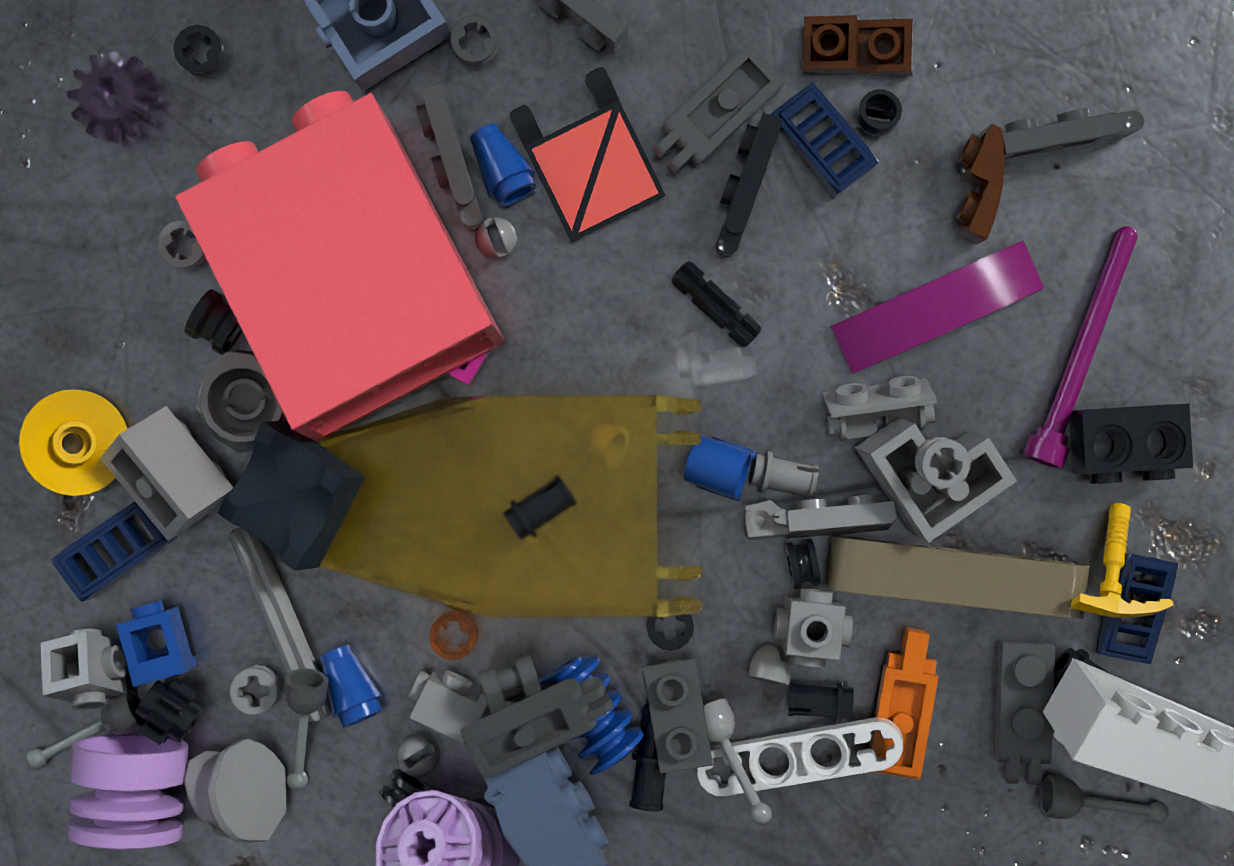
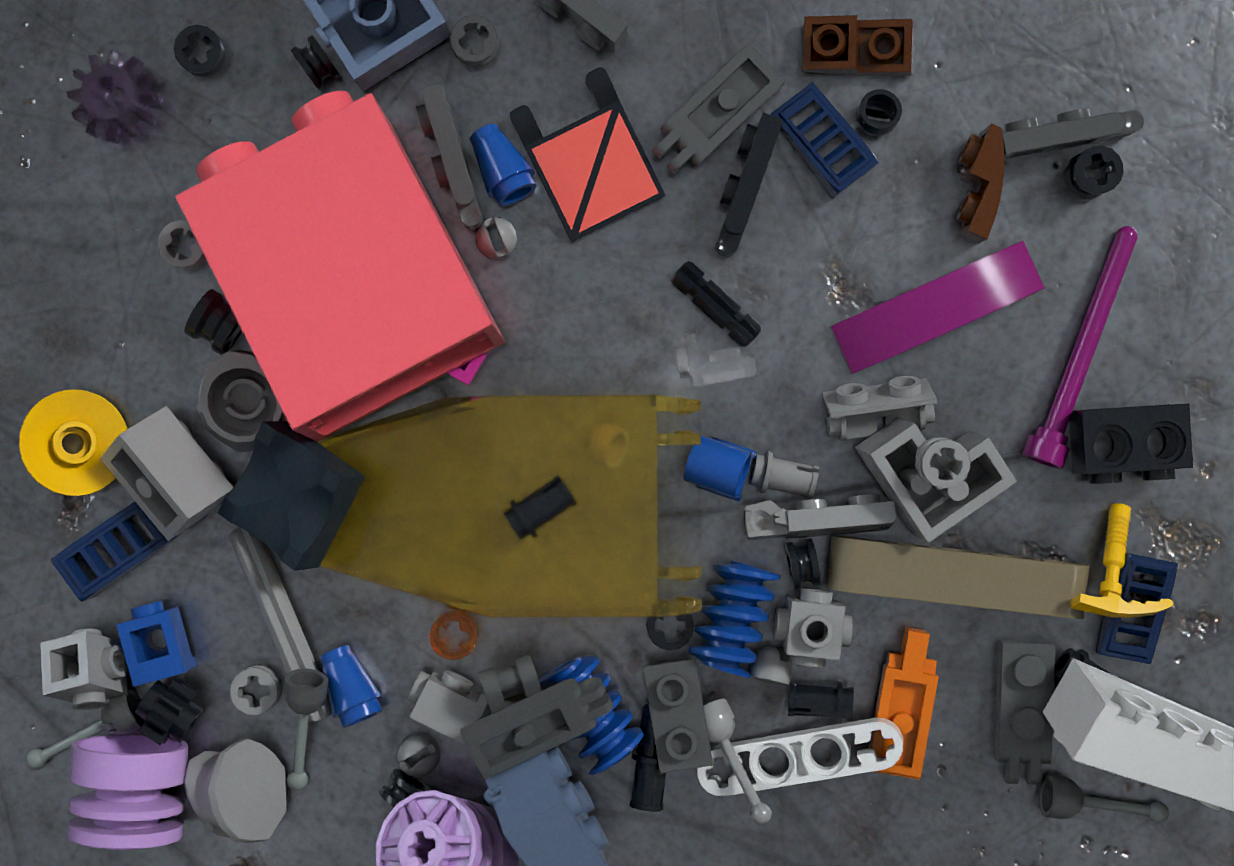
(315, 62): none -> black bush
(733, 617): none -> blue piece
(1094, 157): none -> black bush

